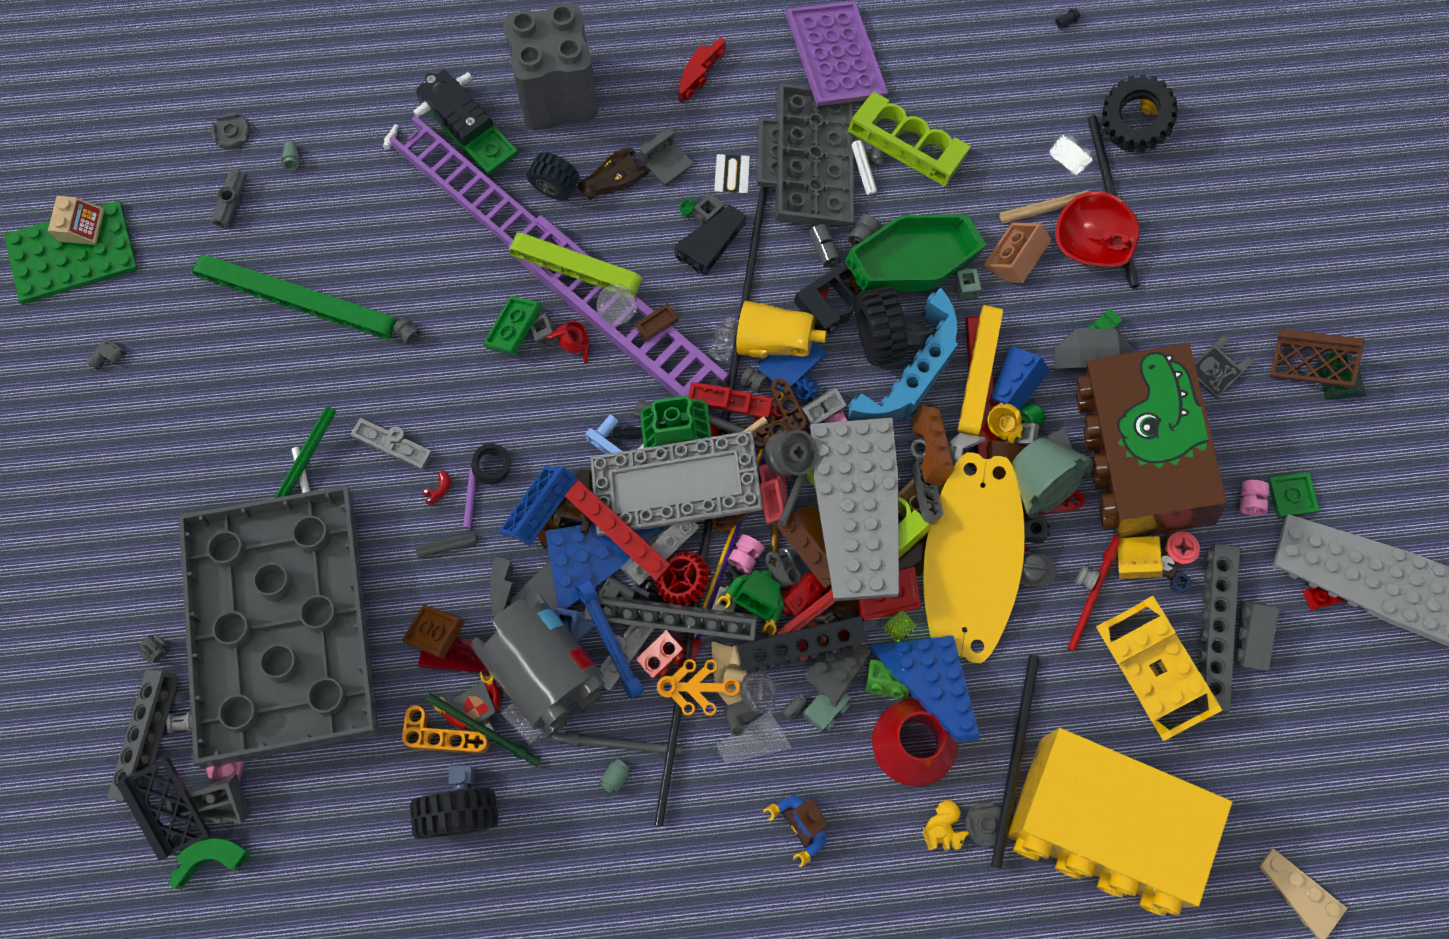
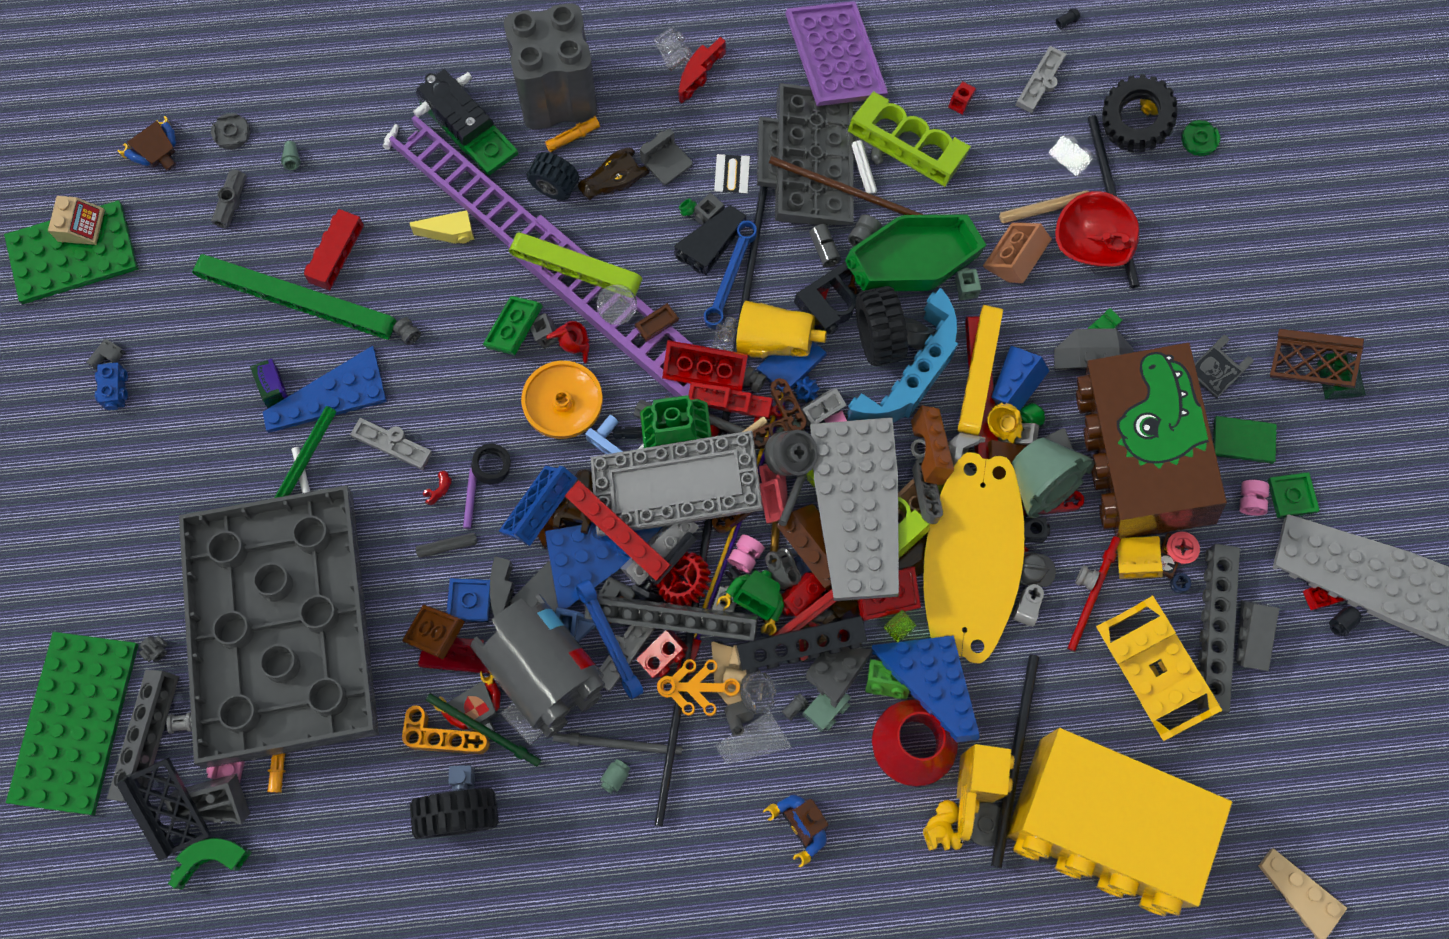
(72, 724): none -> green plate
(111, 386): none -> blue brick
(152, 146): none -> reddish brown torso
(269, 382): none -> piece
(276, 773): none -> light orange axle
(333, 249): none -> red brick
(345, 389): none -> blue wing
(448, 228): none -> light yellow slope
(469, 599): none -> blue tile
(562, 399): none -> light orange dish
(568, 136): none -> light orange pin
(673, 48): none -> clear bracket
(676, 553): none -> black axle
(704, 365): none -> red slope
(730, 274): none -> blue piece
(842, 187): none -> reddish brown piece
(962, 97): none -> red leg
(981, 779): none -> yellow brick
(1027, 608): none -> light grey piece
(1041, 80): none -> light grey hinge
(1200, 138): none -> green tile
(1244, 439): none -> green tile
(1345, 621): none -> black brick

